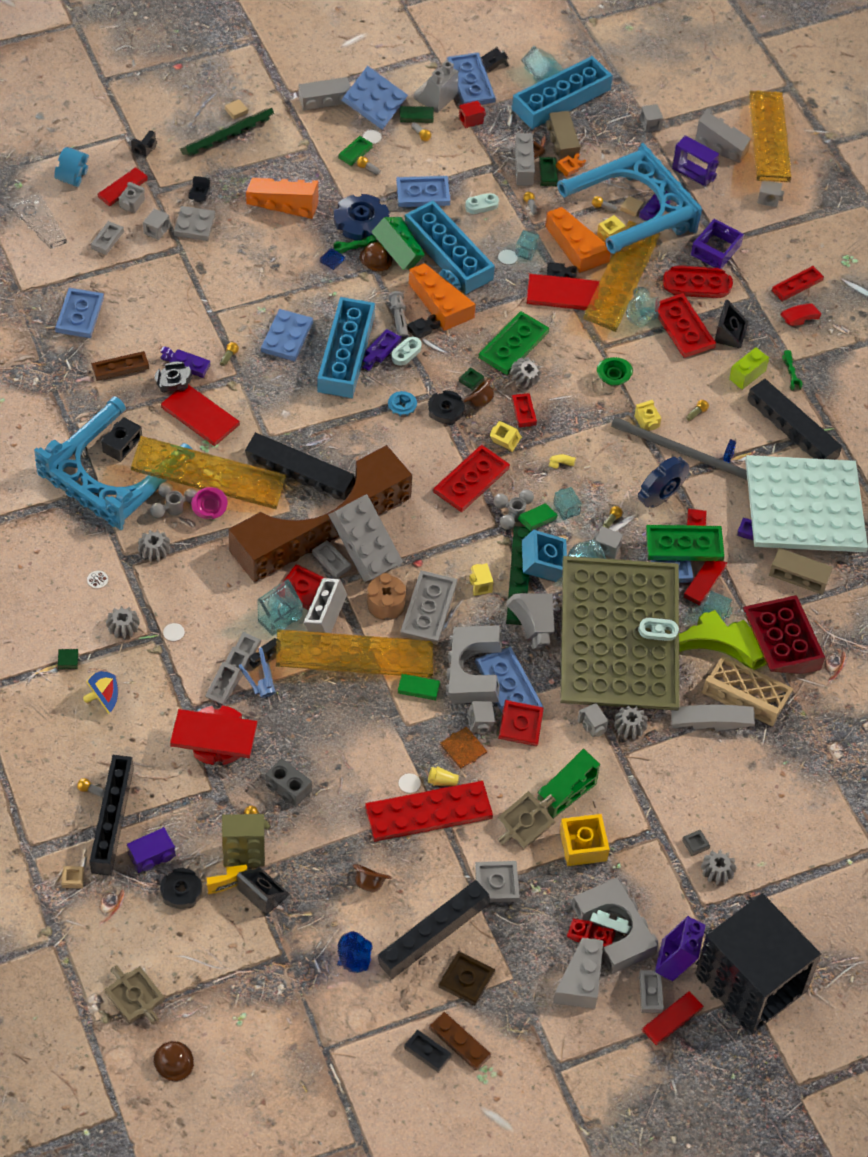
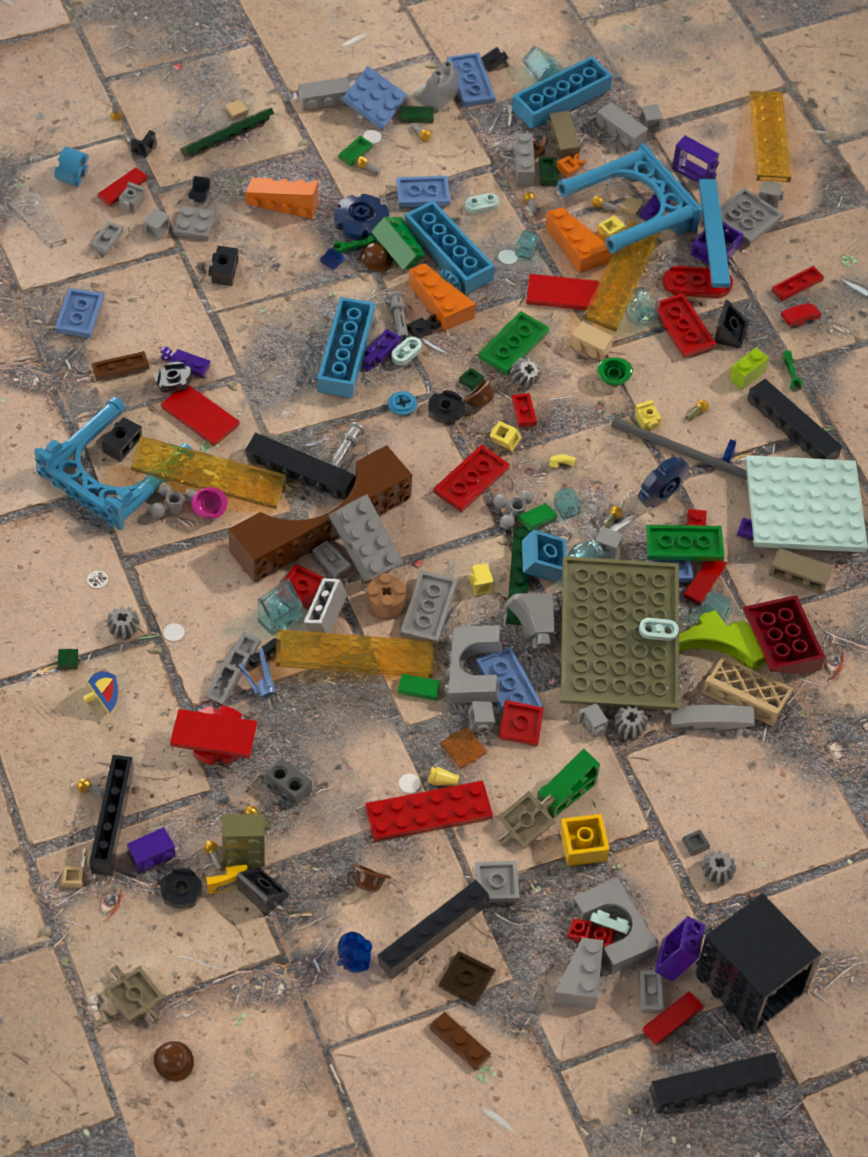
(115, 113): none -> piece
(154, 545): light grey gear -> none
(211, 849): none -> piece
(224, 265): none -> black brick
(232, 348): piece -> none
(287, 335): medium blue plate -> none
(349, 440): none -> light grey pin
(427, 1051): black plate -> none
(471, 114): red brick -> none
(560, 270): black plate -> none
(591, 341): none -> tan brick
(621, 126): none -> light grey brick
(714, 233): none -> dark azure tile
(716, 1083): none -> black brick
(722, 138): light grey wedge -> none
(749, 215): none -> light grey plate

